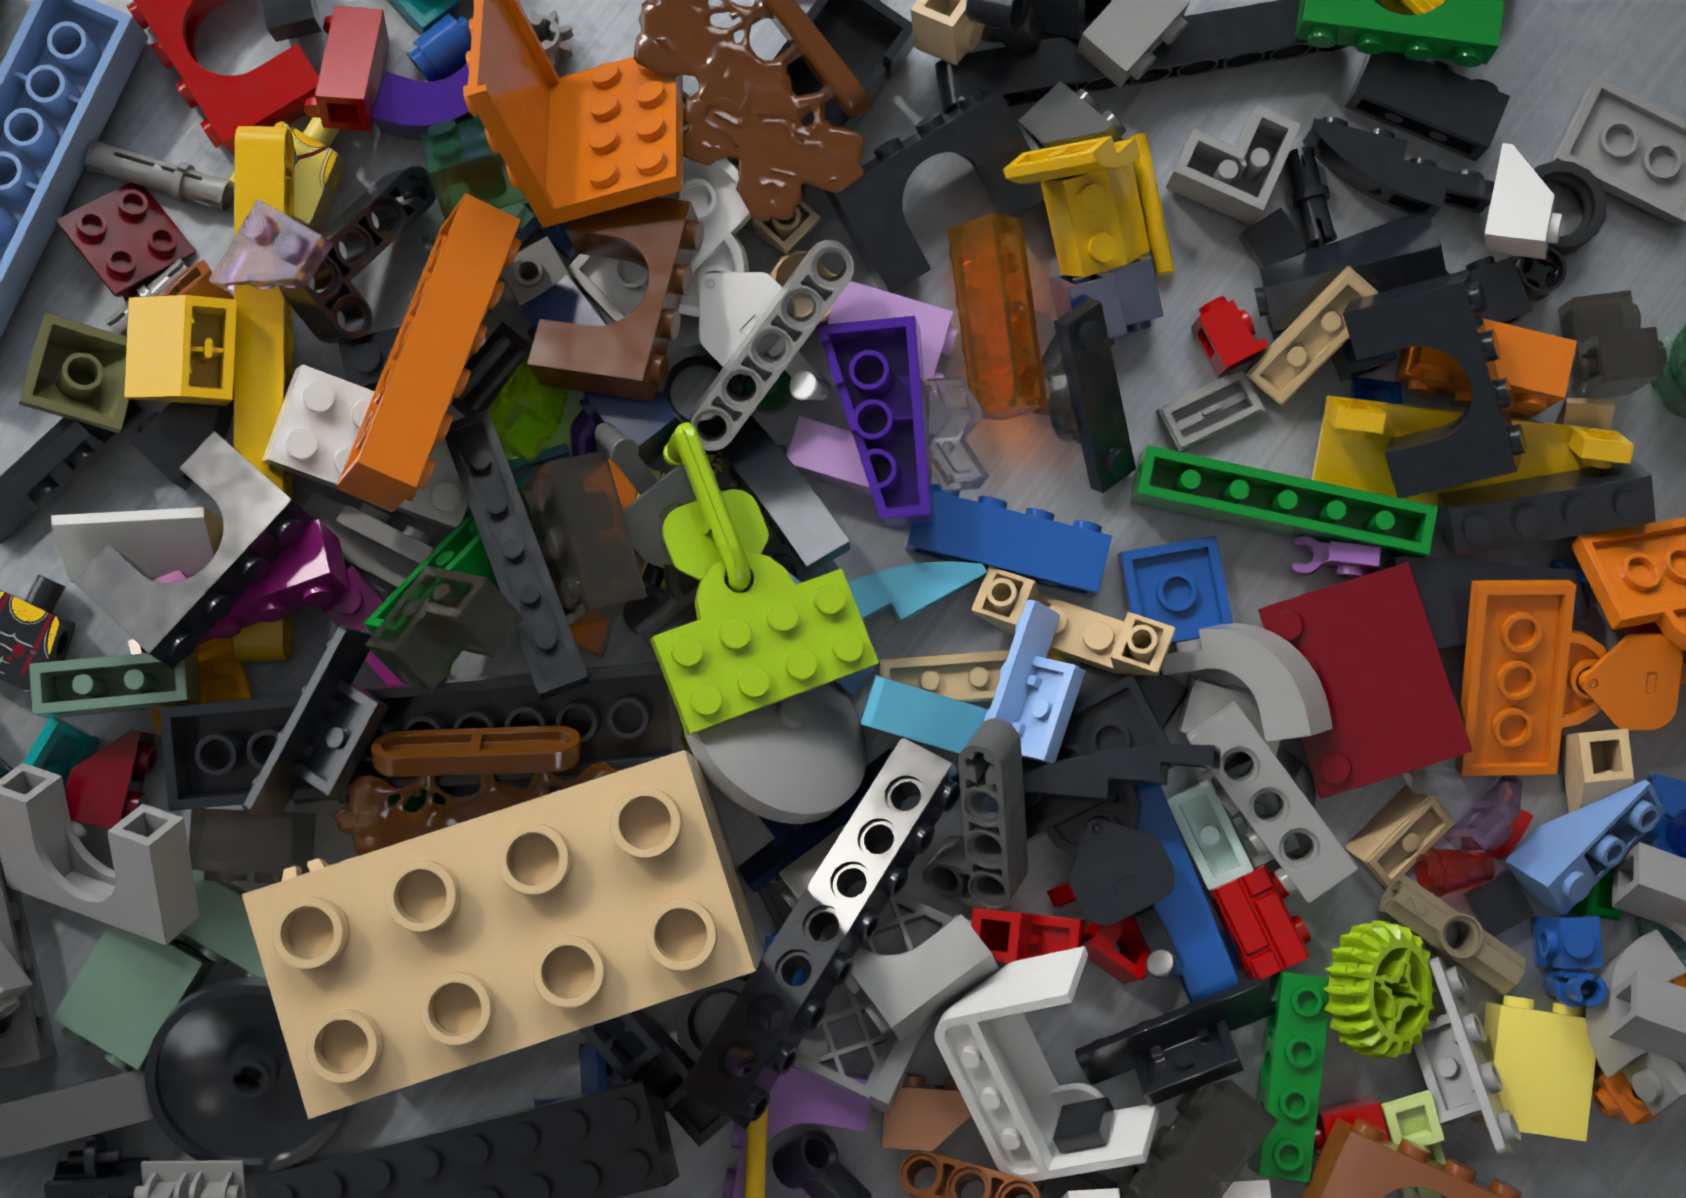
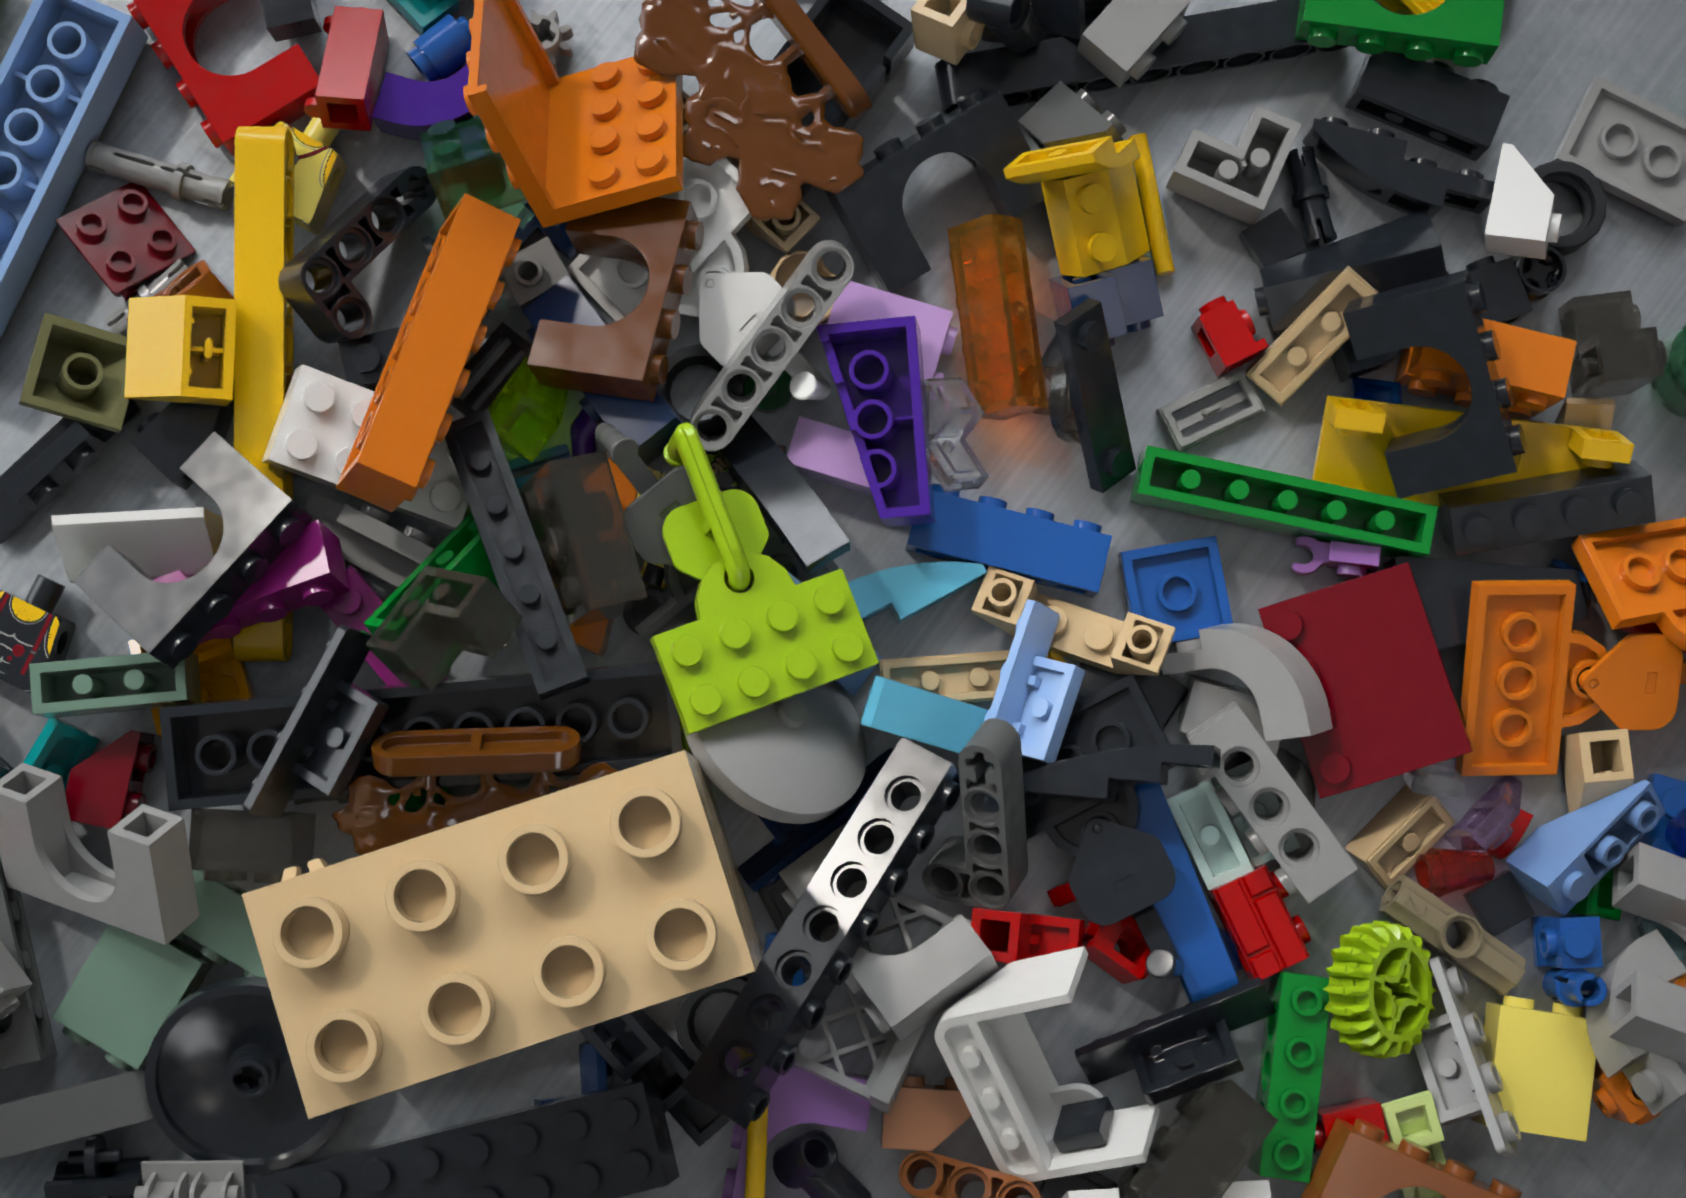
(270, 252): wing -> none

